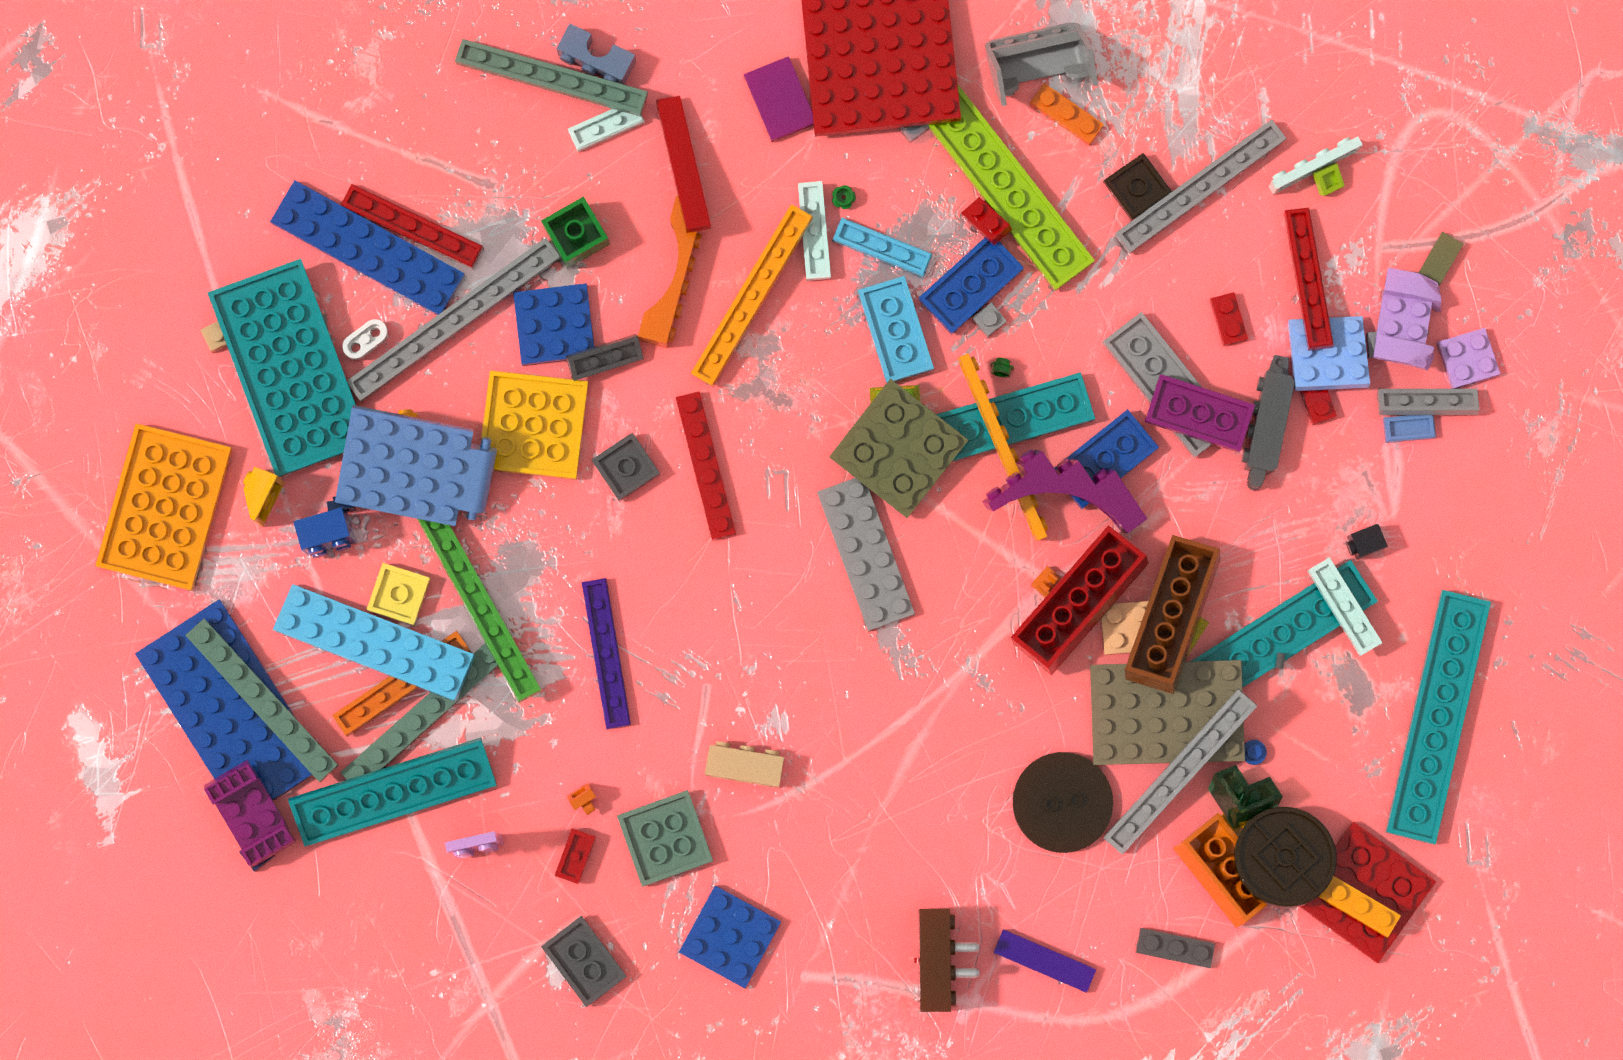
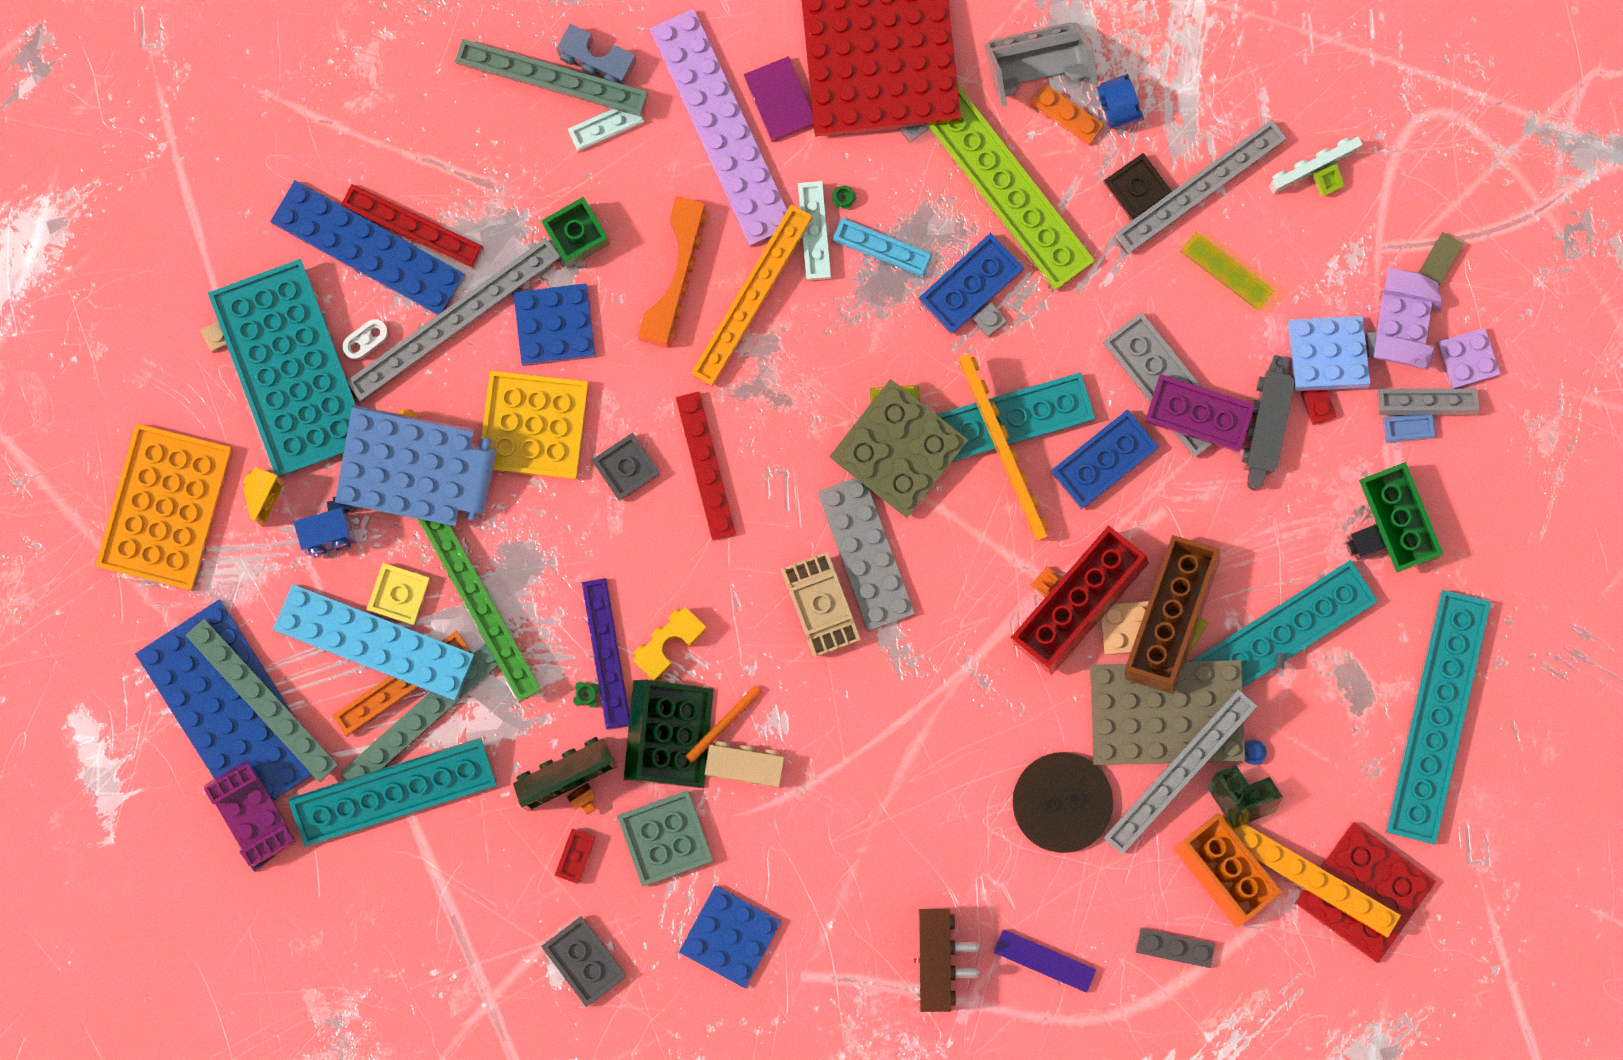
(484, 842): lavender plate -> none
(563, 775): none -> slope
(580, 699): none -> green plate
(604, 357): dark grey plate -> none
(663, 729): none -> dark green slope
(682, 626): none -> yellow arch
(683, 164): red tile -> none
(708, 739): none -> orange bar
(720, 126): none -> lavender plate
(820, 604): none -> tan plate
(895, 329): medium azure plate -> none
(986, 221): red plate -> none
(1001, 367): green plate -> none
(1039, 476): magenta arch -> none
(1121, 101): none -> blue brick
(1227, 271): none -> clear neon green plate
(1228, 319): red plate -> none
(1285, 857): dark brown plate -> none
(1308, 279): red tile -> none
(1344, 606): light aqua plate -> none
(1401, 517): none -> green slope

